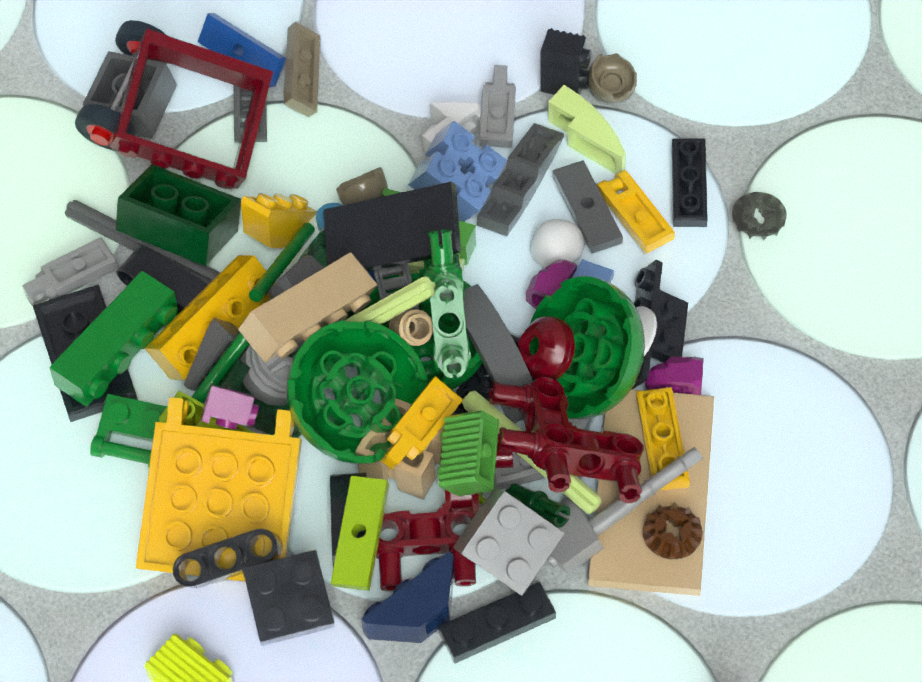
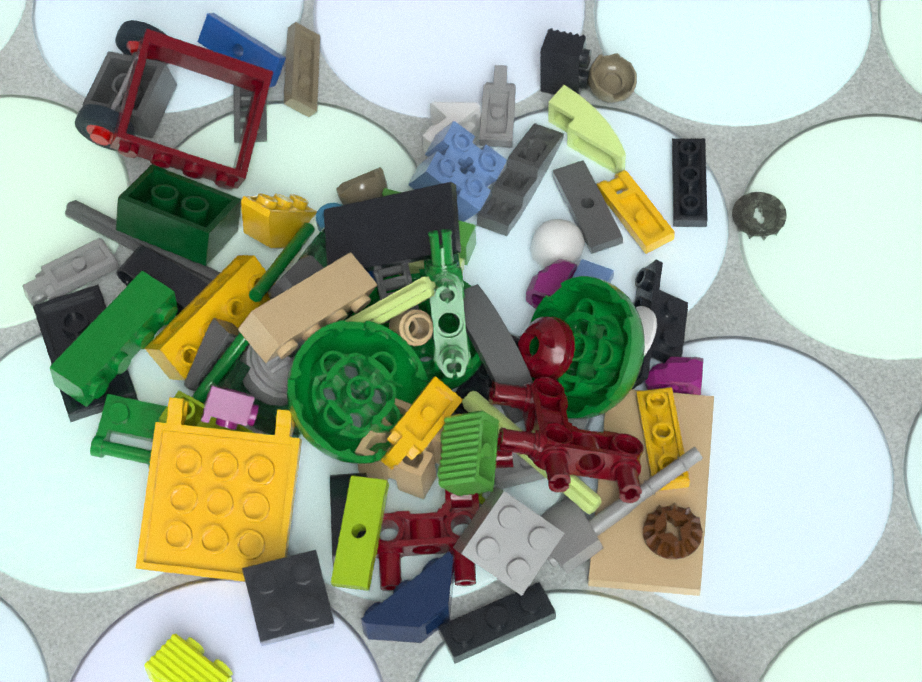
(209, 558): black beam -> none
(540, 504): dark green axle -> none

